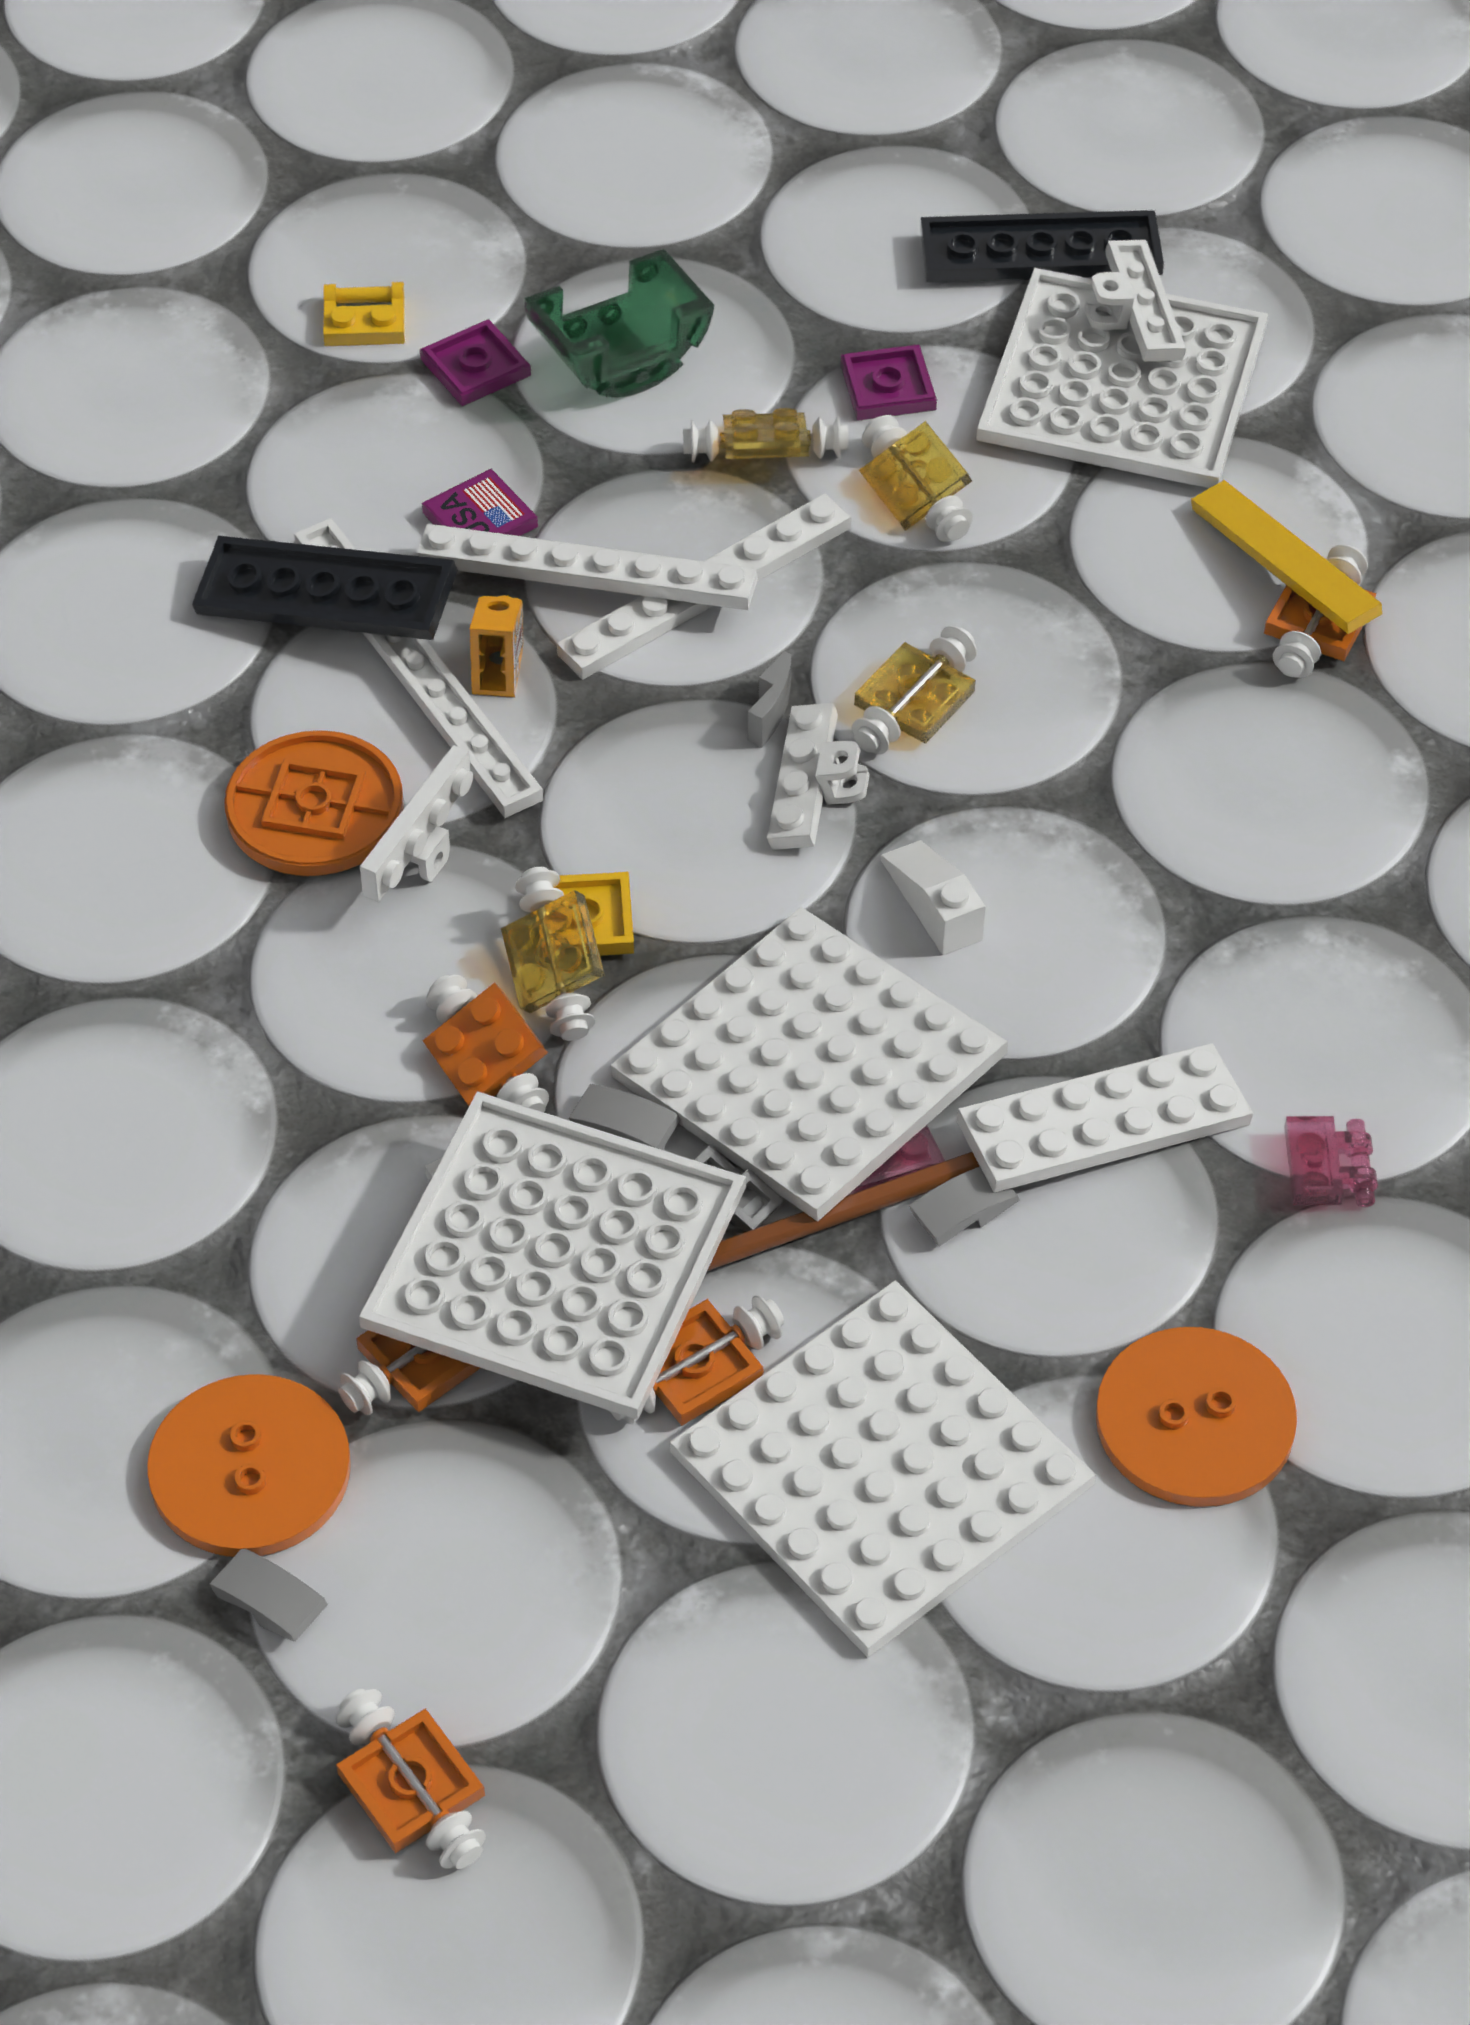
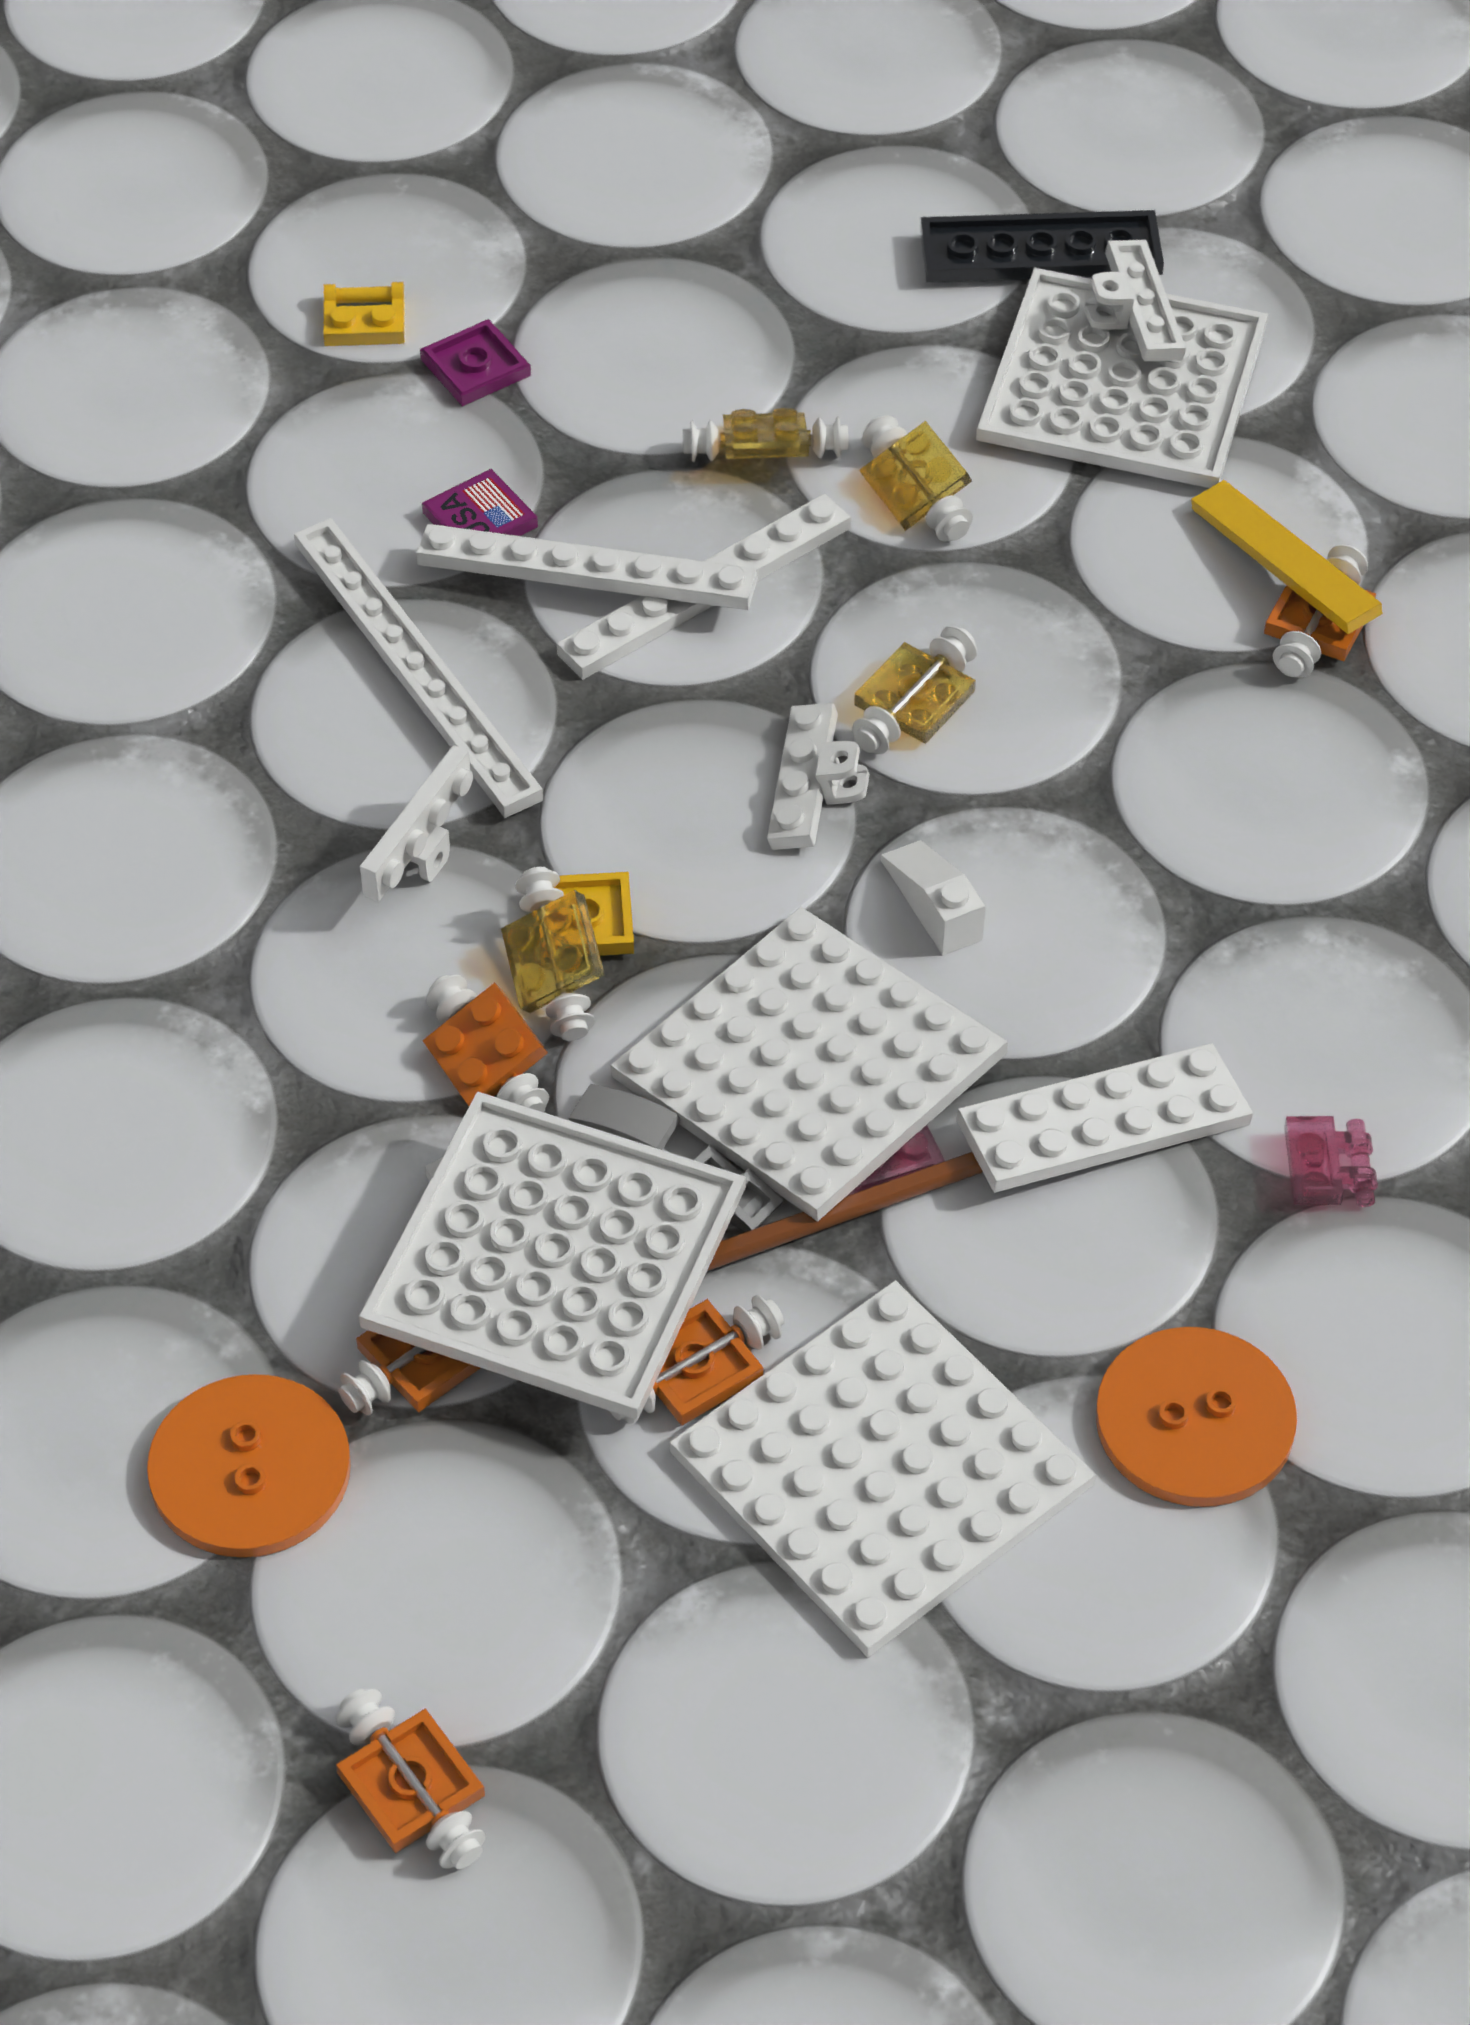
(270, 1593): light grey slope -> none
(312, 802): orange plate -> none
(325, 587): black plate -> none
(495, 628): light orange torso -> none
(630, 338): clear green cylinder -> none
(773, 700): light grey slope -> none
(888, 382): magenta tile -> none
(959, 1204): light grey slope -> none

